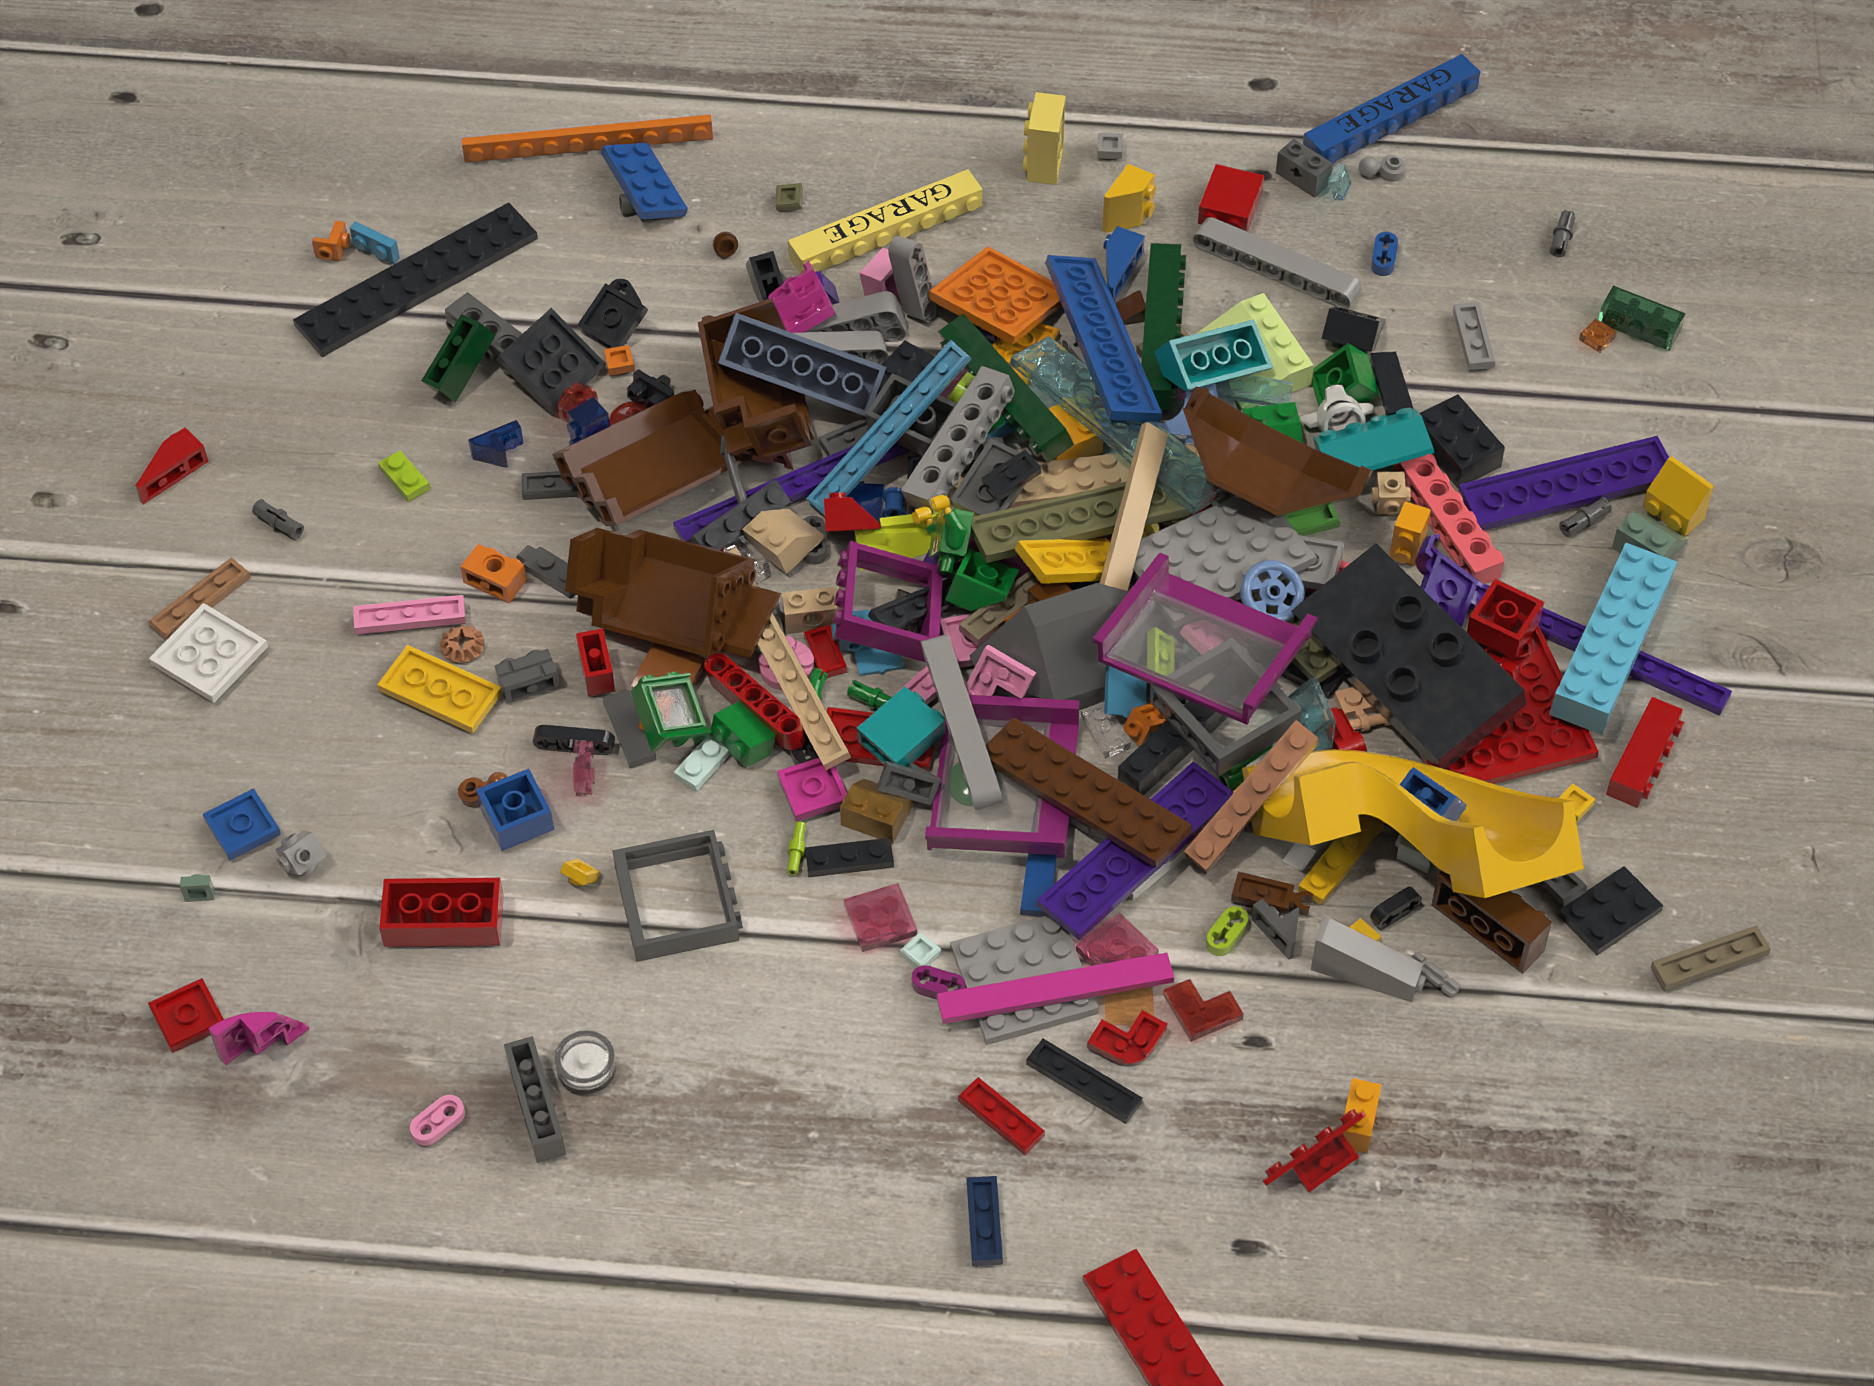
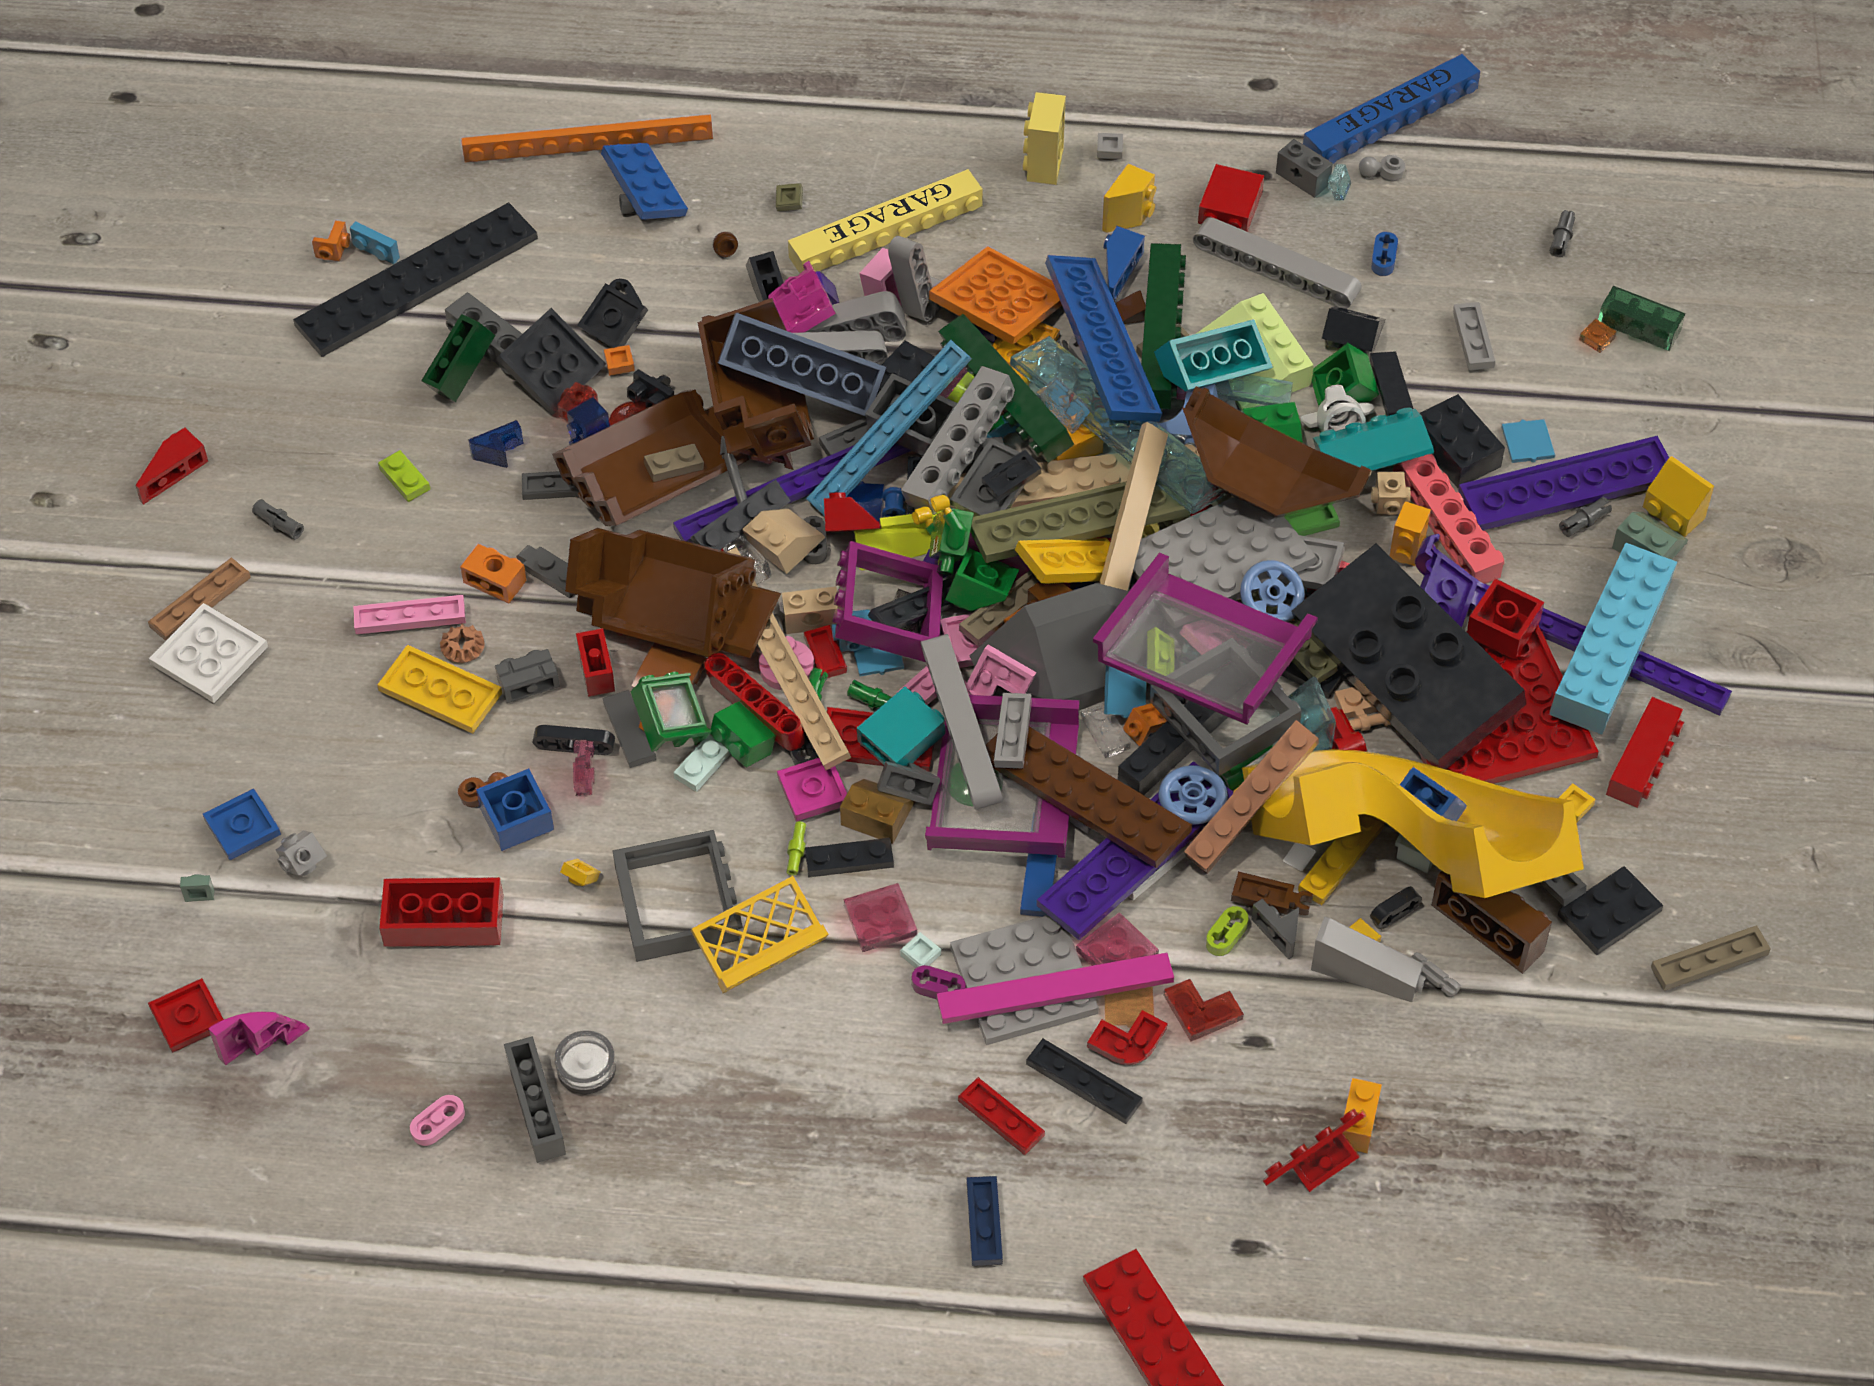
(673, 462): none -> dark tan plate
(771, 956): none -> yellow fence
(1013, 730): none -> light grey plate
(1064, 404): none -> clear slope
(1193, 787): none -> medium blue plate
(1528, 441): none -> dark azure piece

